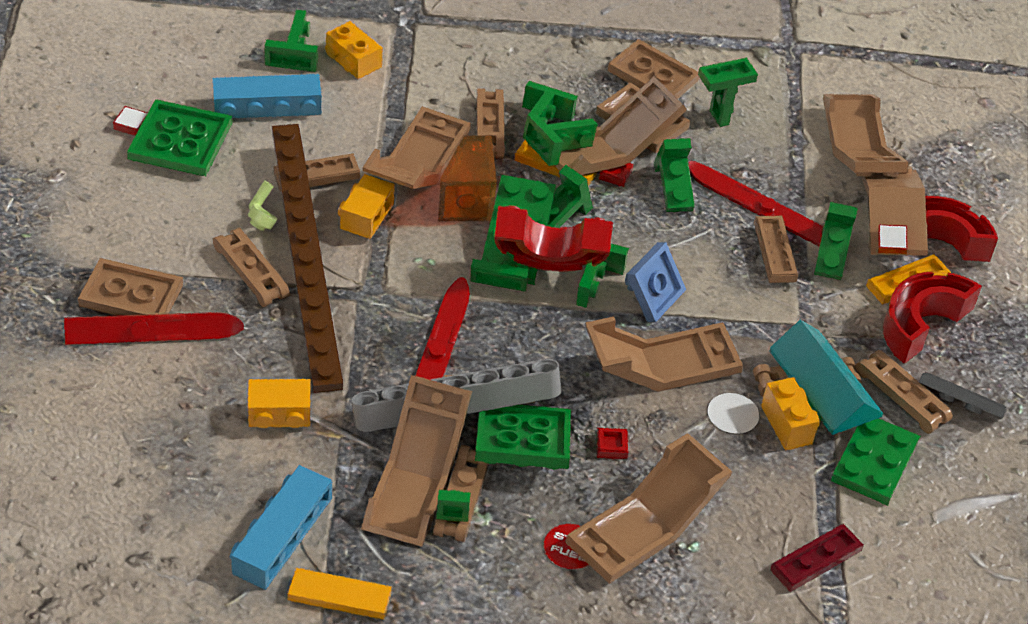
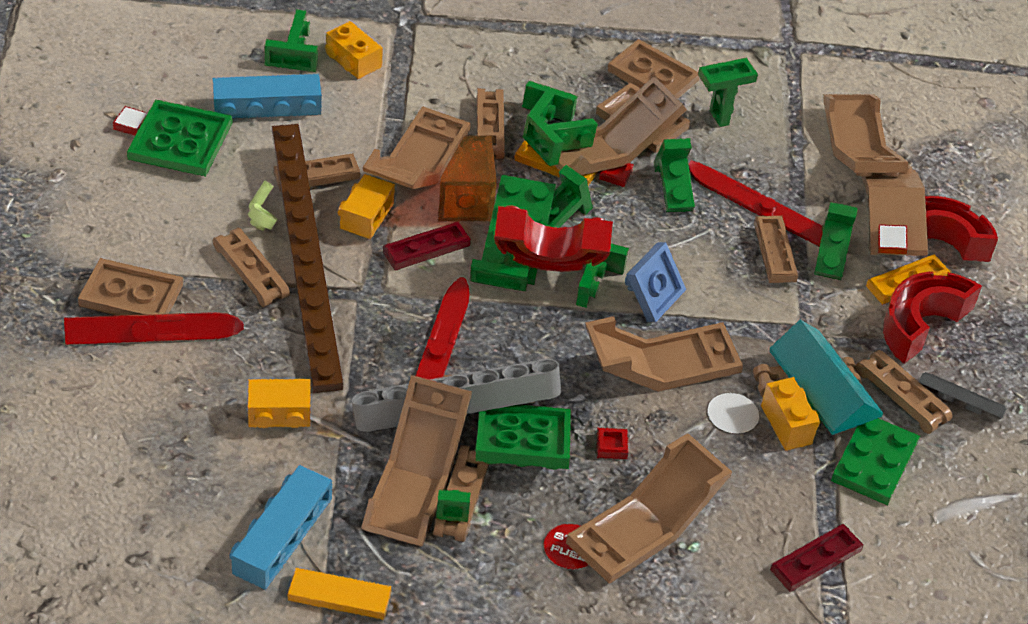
(426, 245): none -> dark red tile

